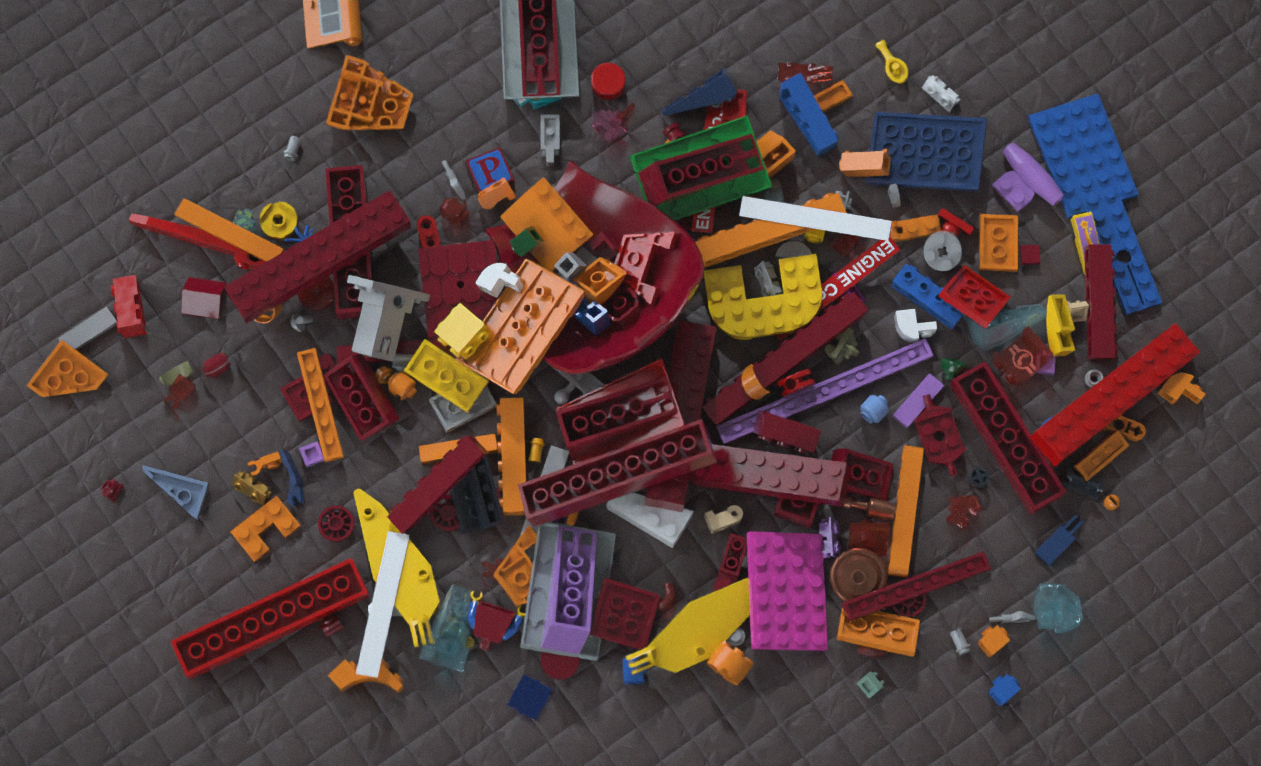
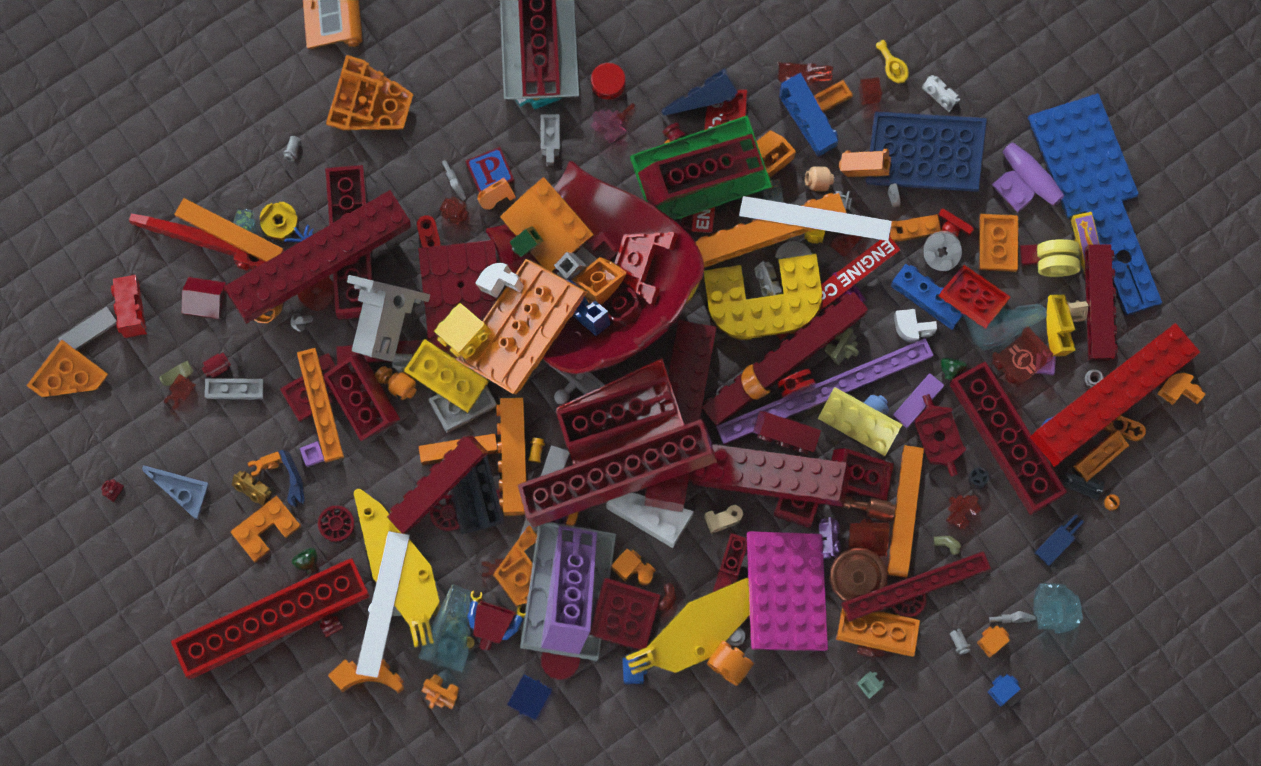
(234, 388): none -> light grey plate
(306, 560): none -> dark green brick
(439, 695): none -> orange hips
(629, 564): none -> orange brick
(819, 178): none -> light nougat head
(859, 421): none -> light yellow plate
(870, 90): none -> clear red brick
(948, 541): none -> olive arm
(1058, 258): none -> light yellow wheel

